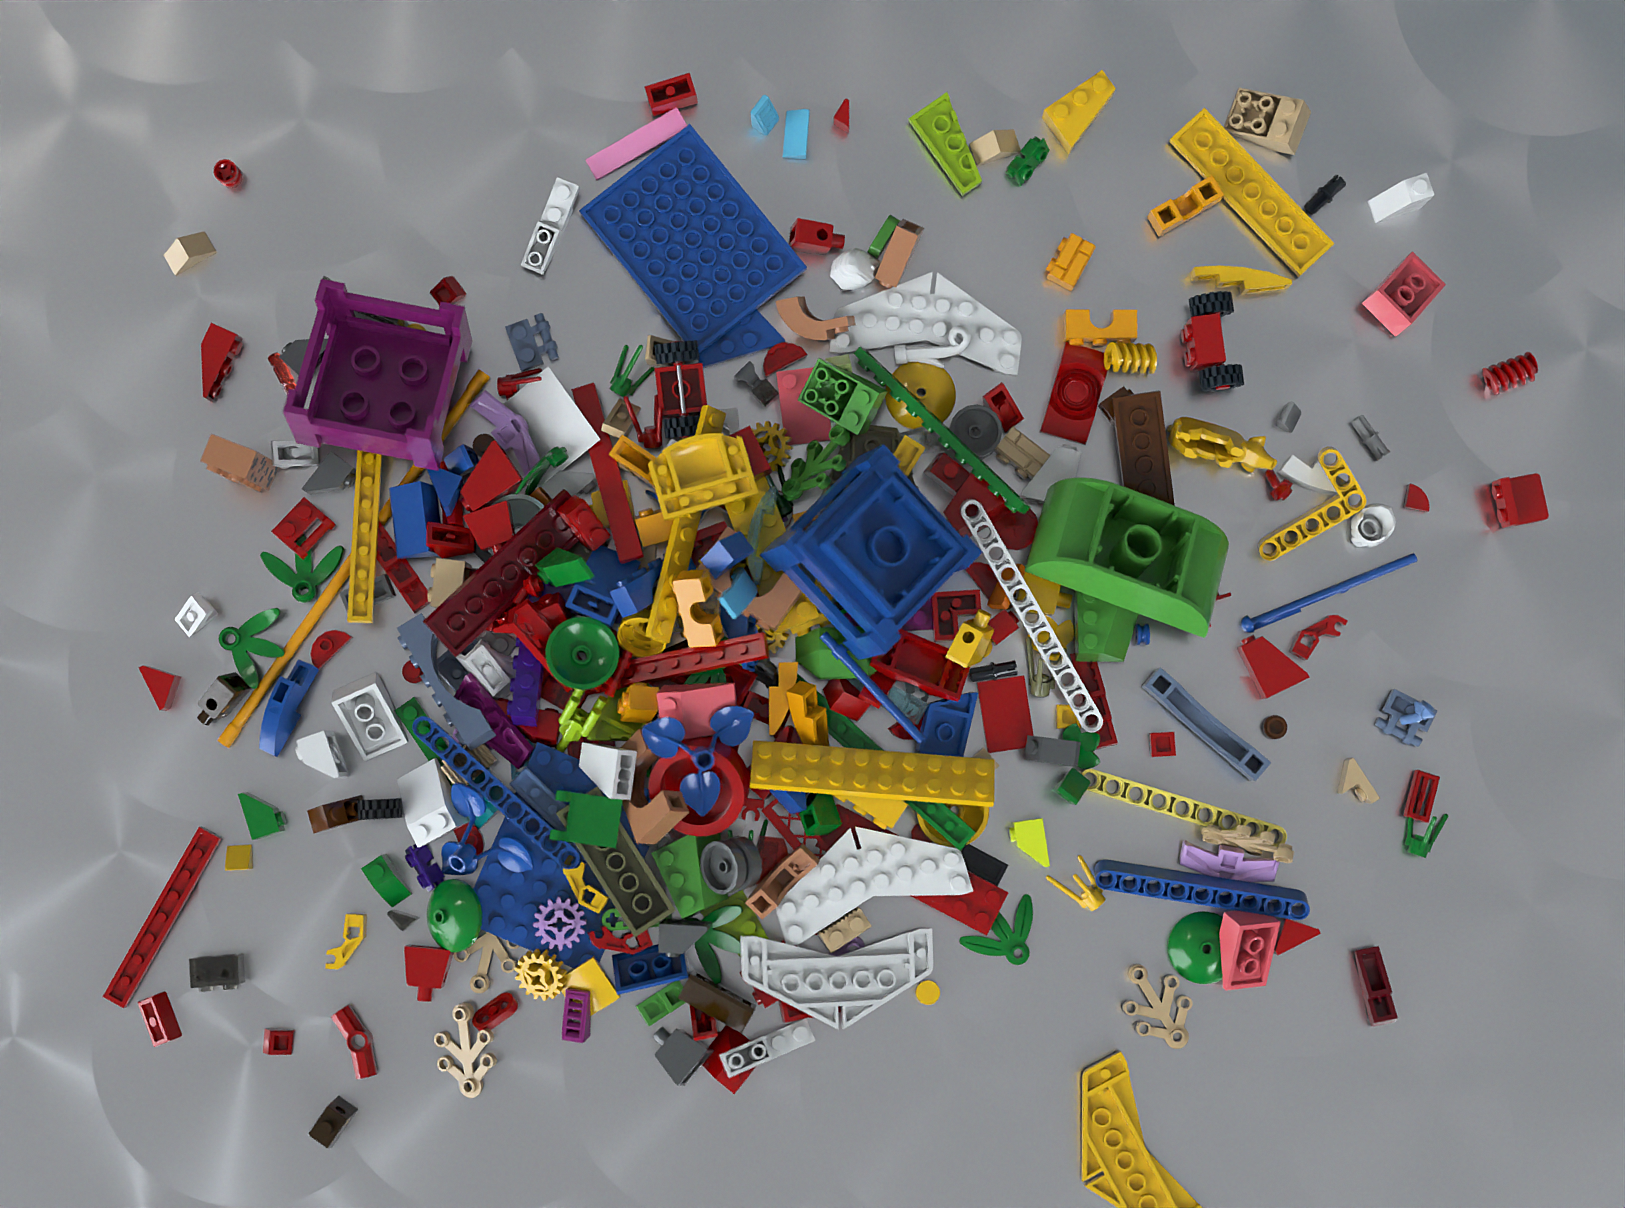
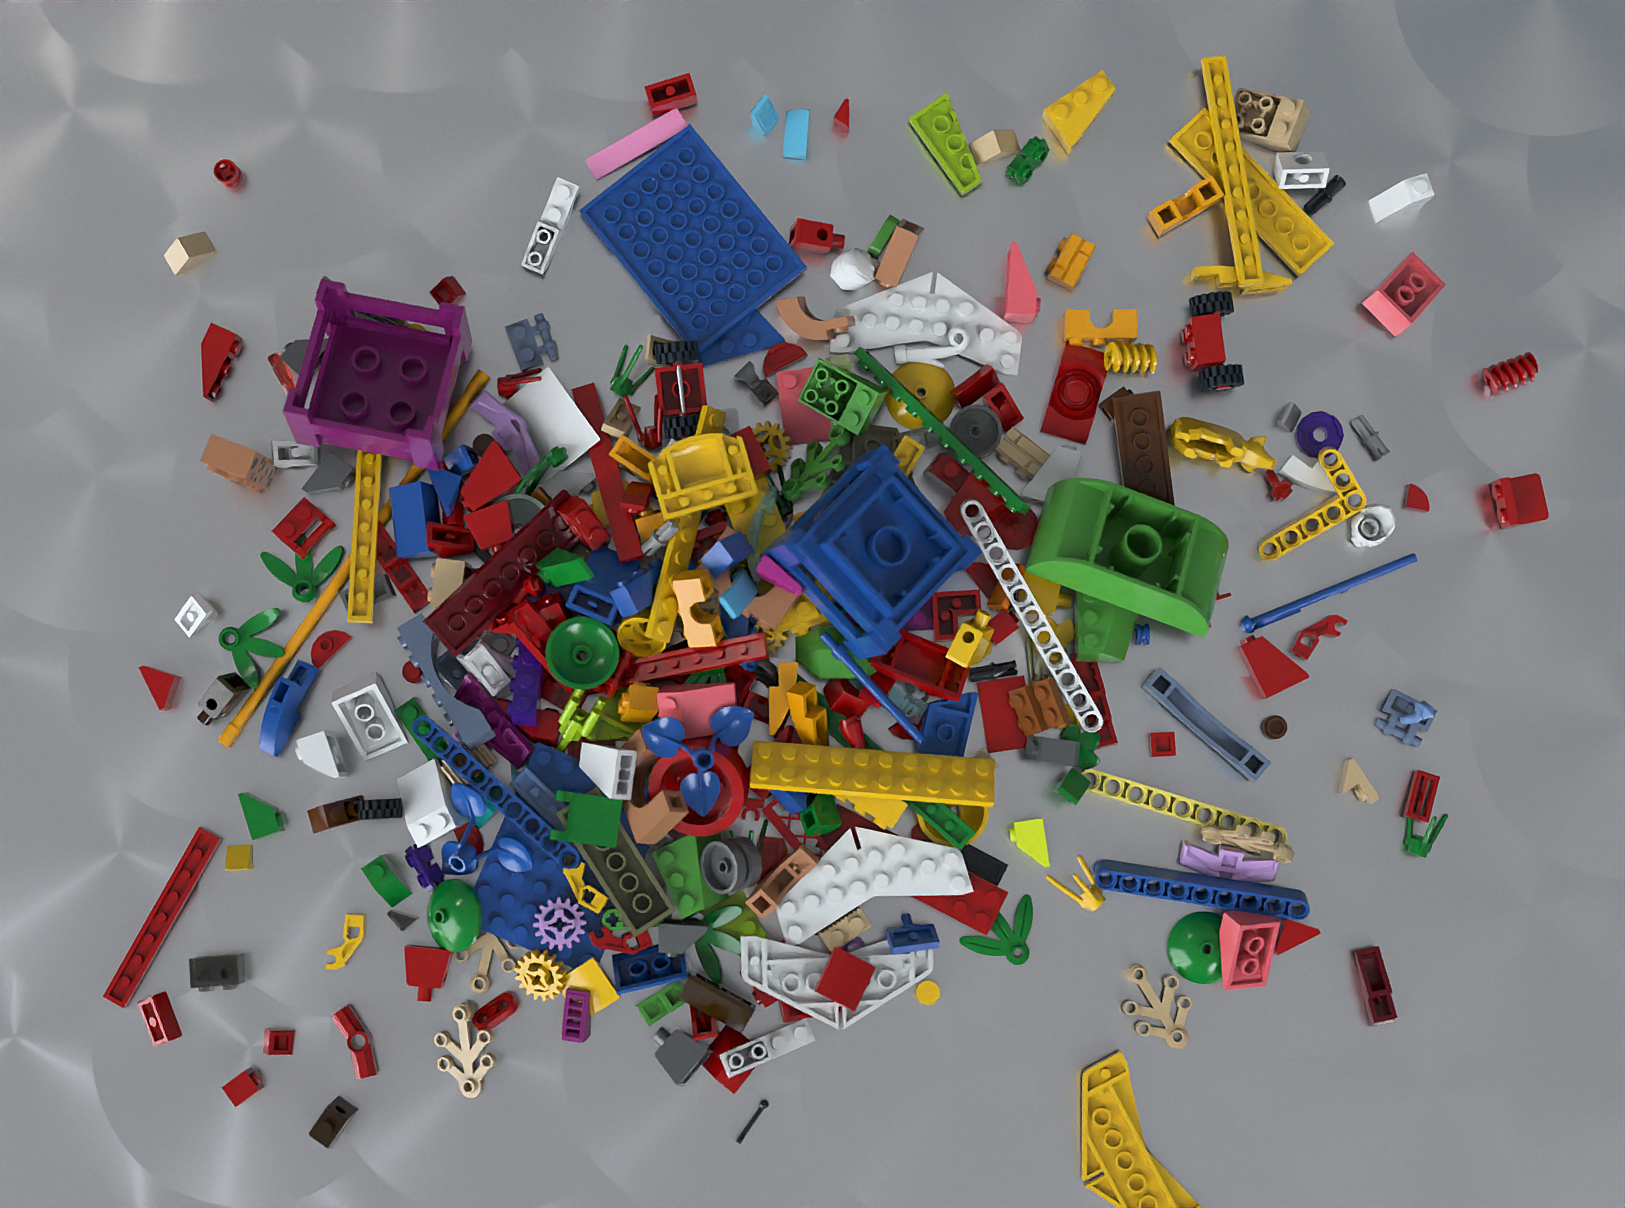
(243, 1086): none -> red brick
(637, 496): none -> red slope
(660, 537): none -> light grey axle
(715, 517): none -> red plate
(763, 1105): none -> black hinge
(776, 575): none -> dark pink slope
(844, 979): none -> red slope
(852, 731): none -> red cone
(912, 937): none -> blue plate
(975, 386): none -> red slope
(1020, 292): none -> coral slope
(1038, 706): none -> dark orange plate
(1232, 171): none -> yellow plate
(1301, 170): none -> white brick
(1318, 420): none -> dark purple tile

